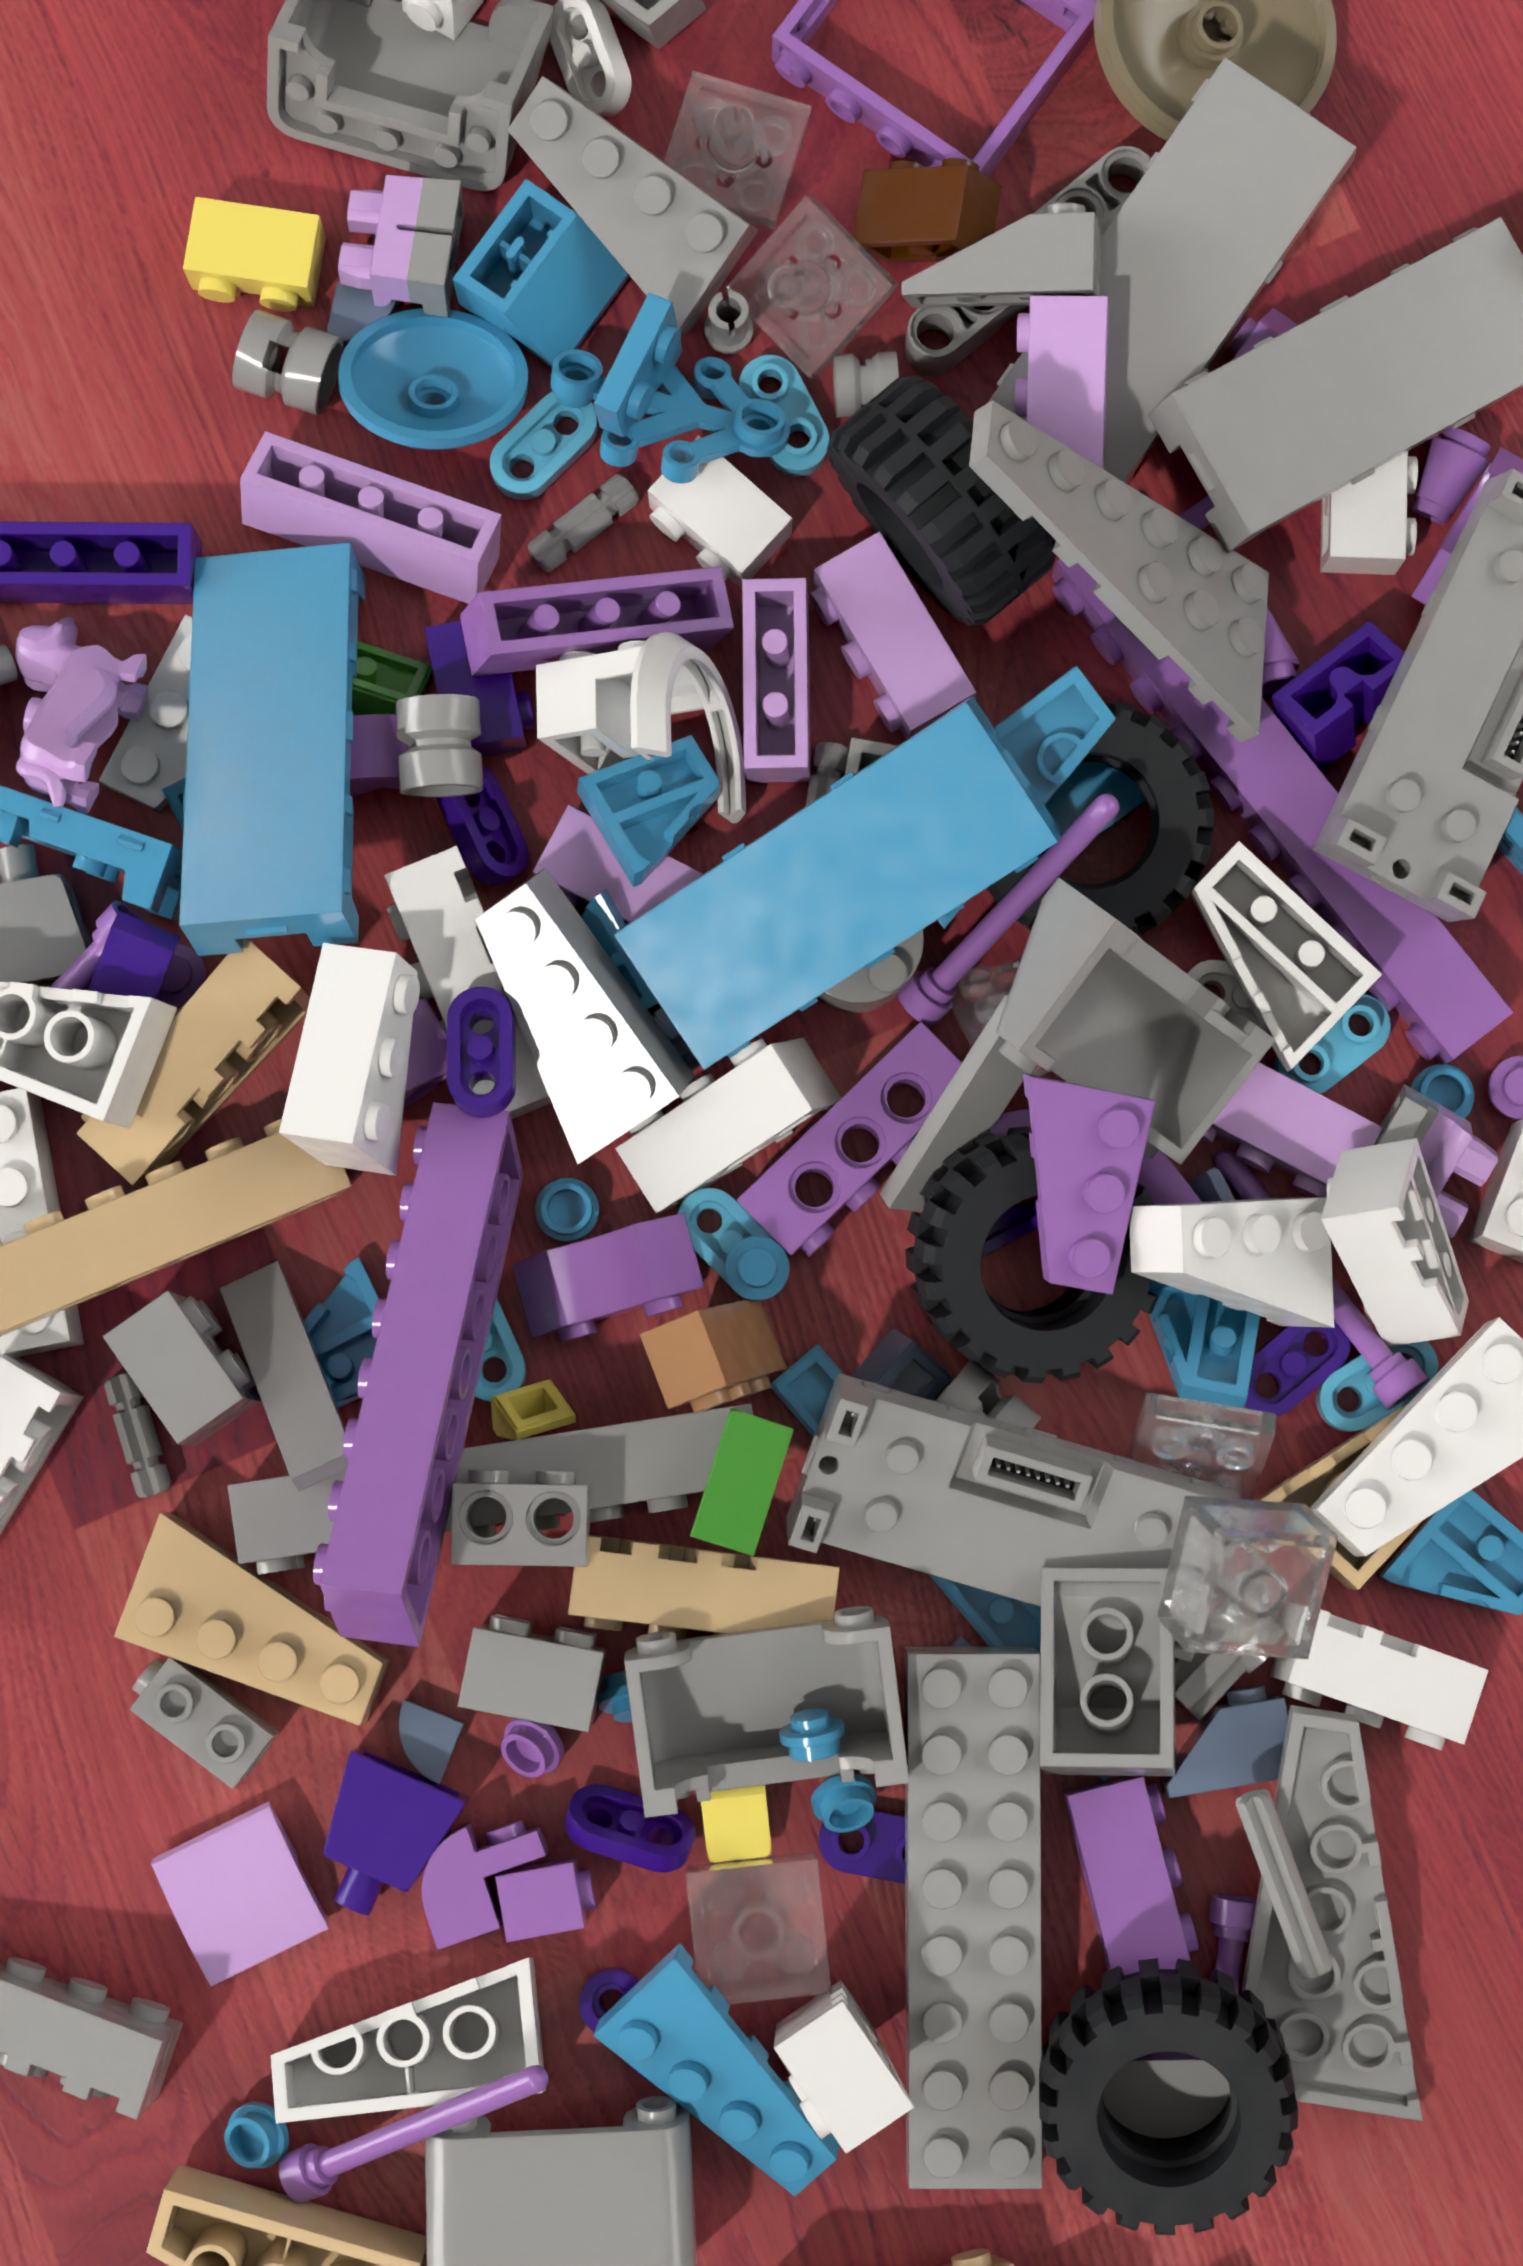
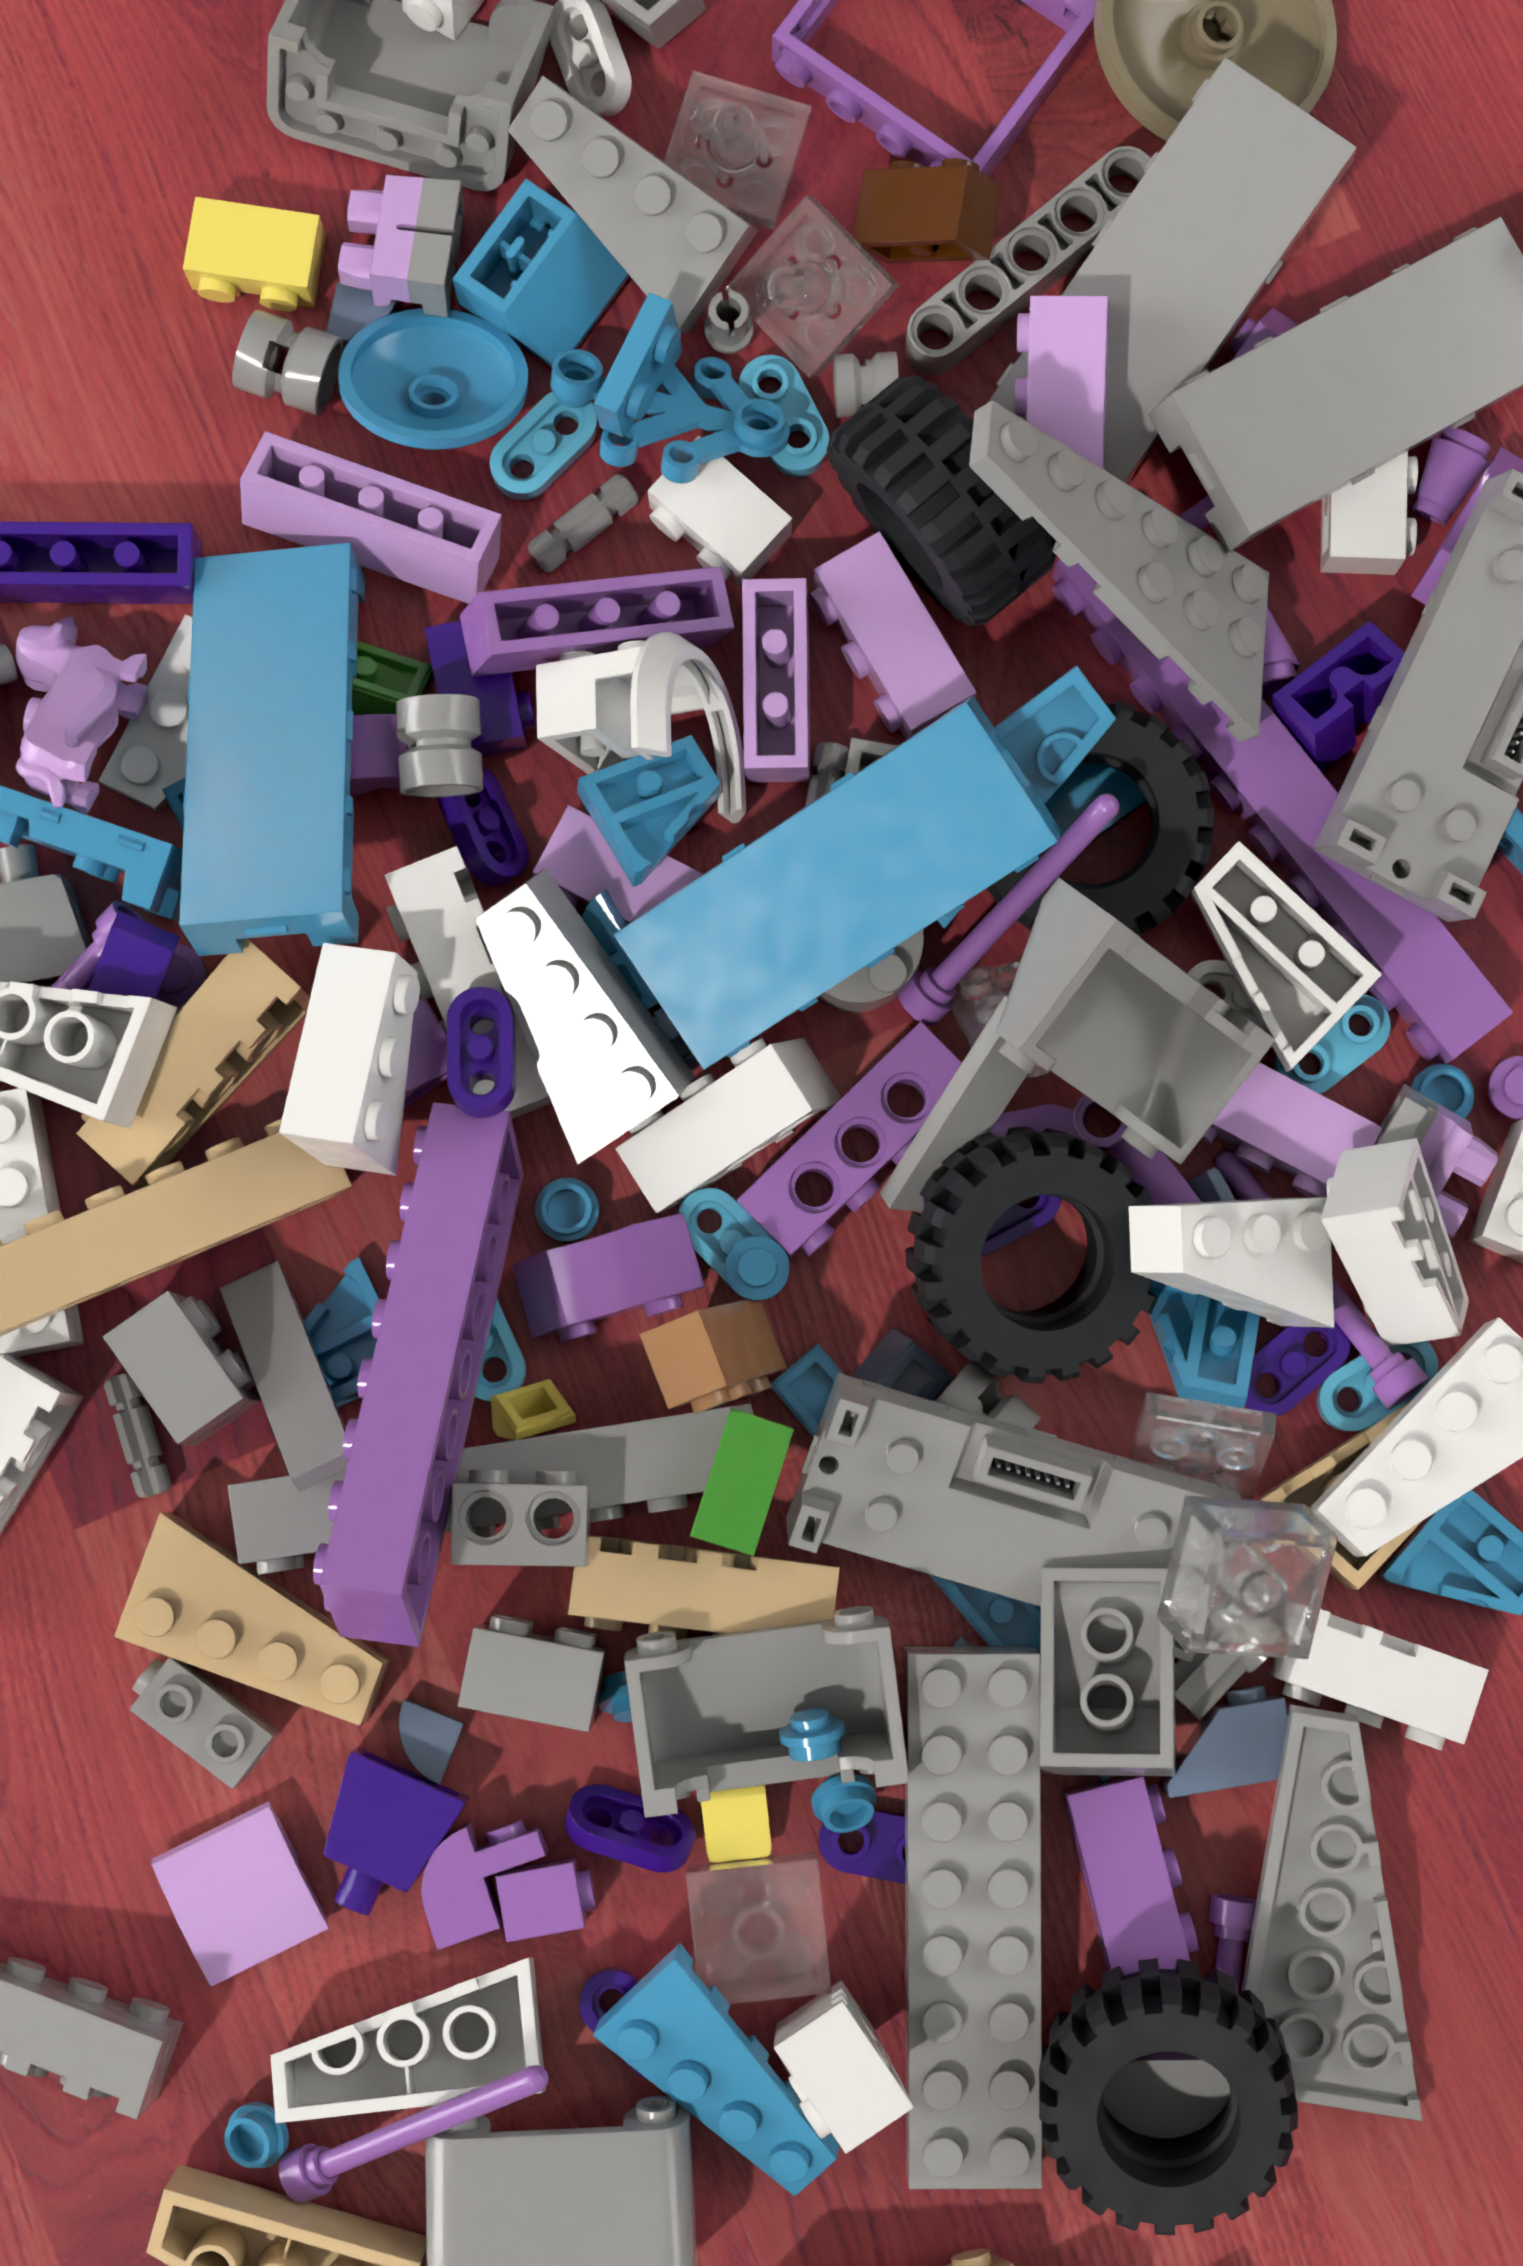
(532, 1747): medium lavender plate -> none
(1031, 257): light grey slope -> none
(1087, 1173): medium lavender wing -> none
(1284, 1883): light grey axle -> none

